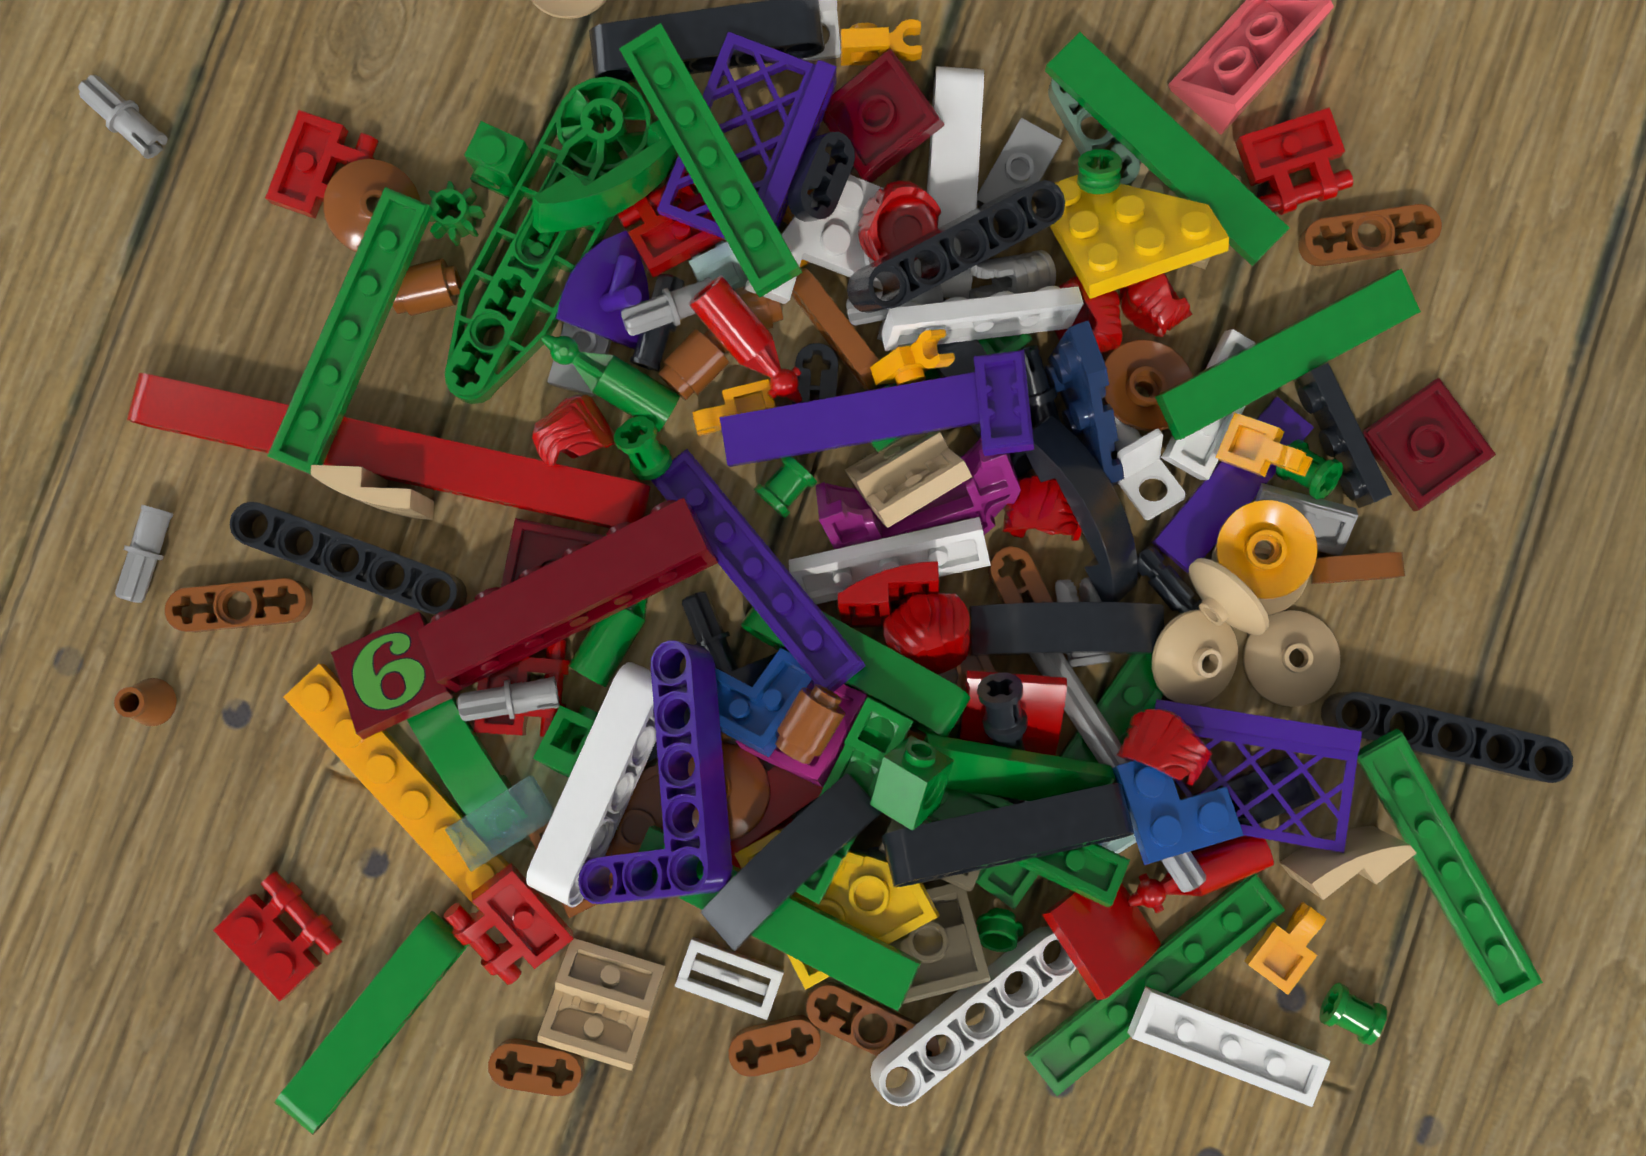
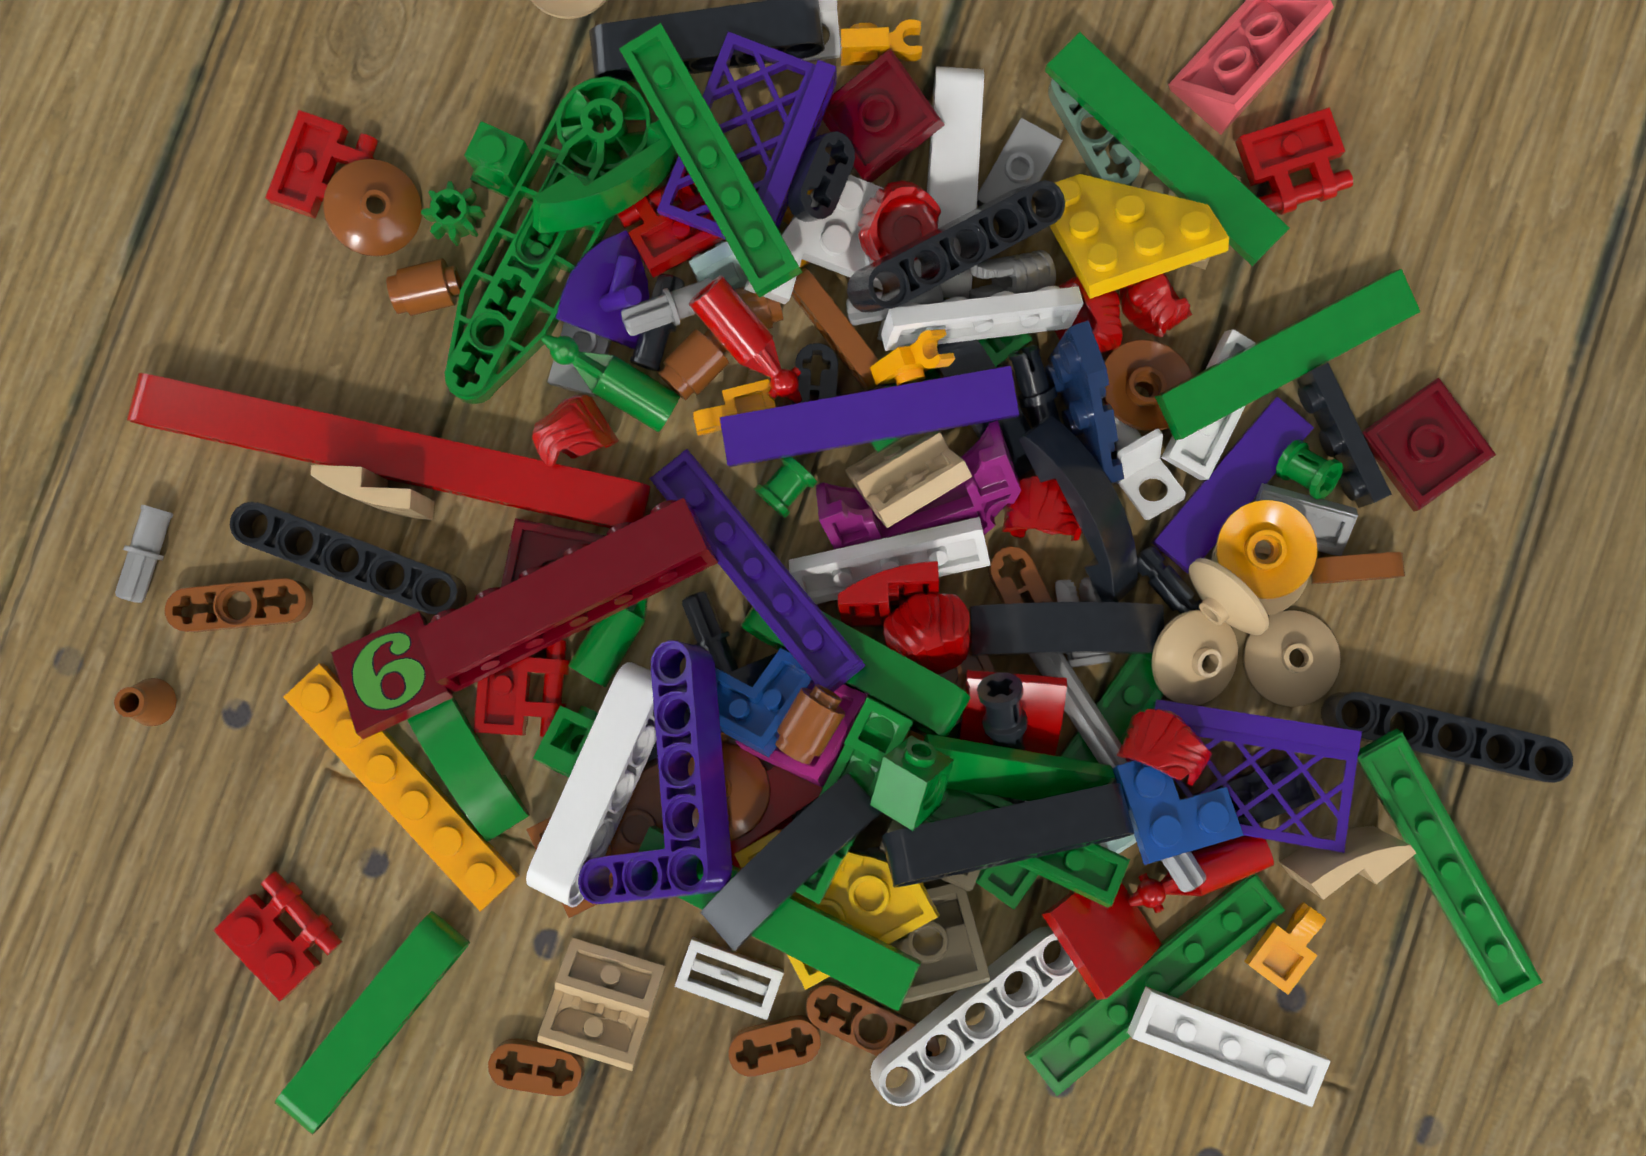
(122, 116): light grey axle -> none
(351, 331): green tile -> none
(501, 823): clear light blue plate -> none
(509, 699): light grey axle -> none
(519, 915): red plate -> none
(643, 448): green bush -> none
(999, 930): green plate -> none
(1003, 403): dark purple plate -> none
(1099, 171): green bush -> none
(1256, 445): light orange plate -> none
(1353, 1014): green bush -> none
(1385, 220): dark orange beam -> none

